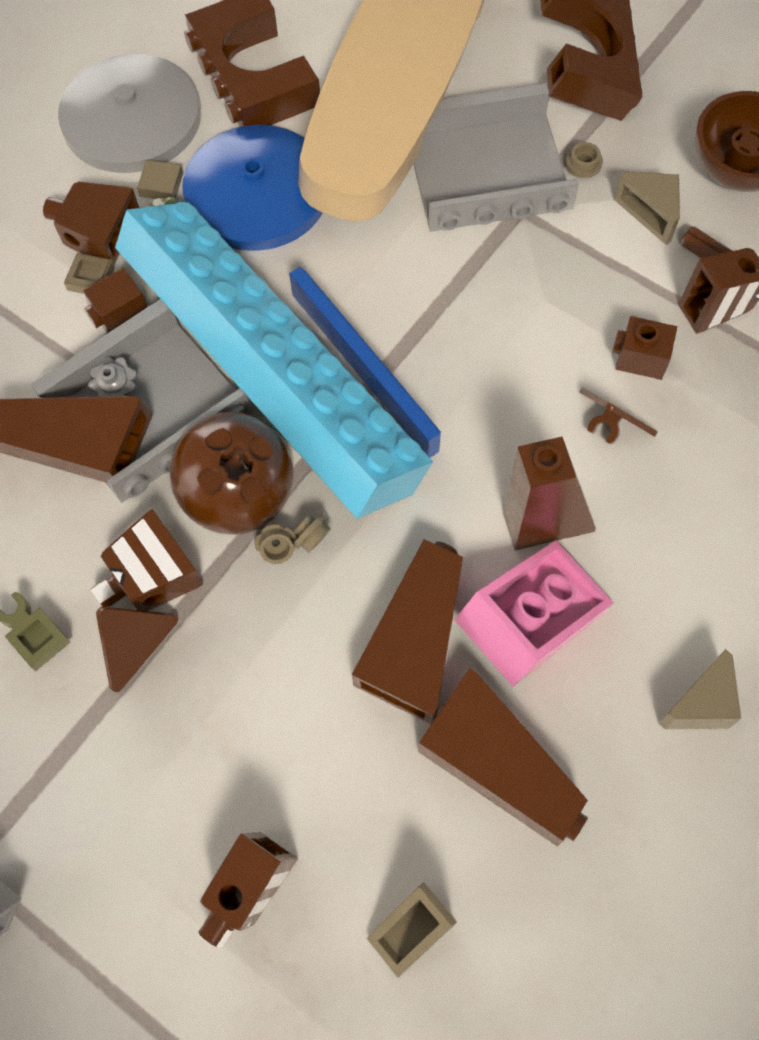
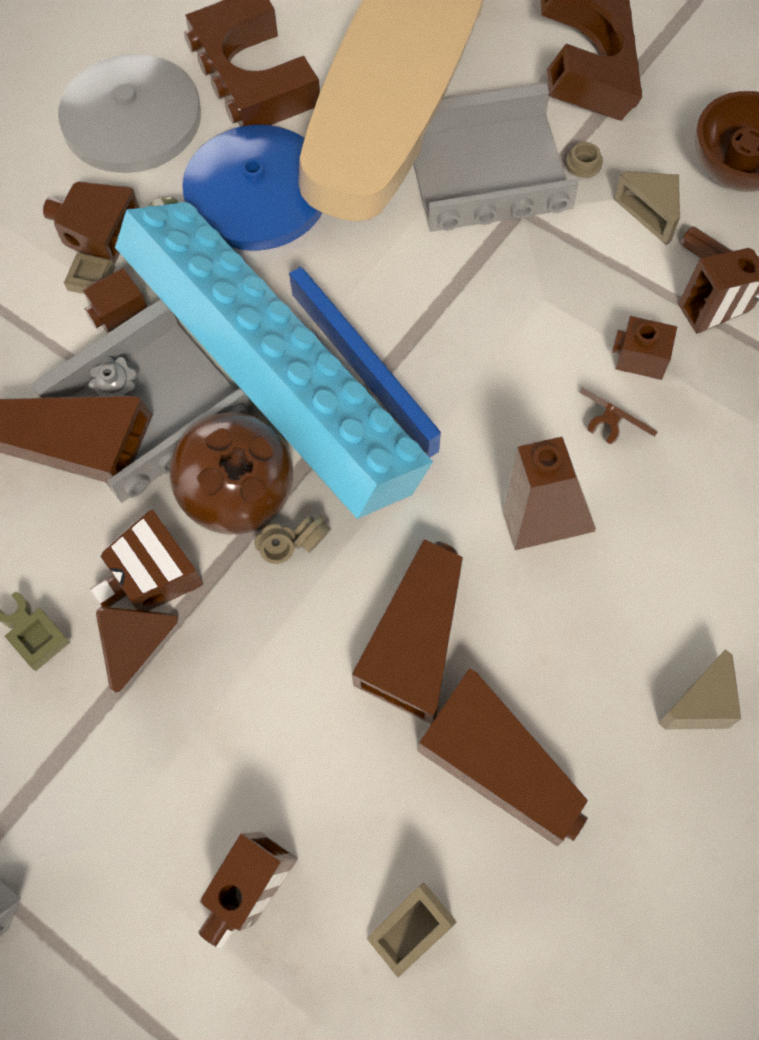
(160, 180): dark tan tile -> none
(532, 611): bright pink slope -> none

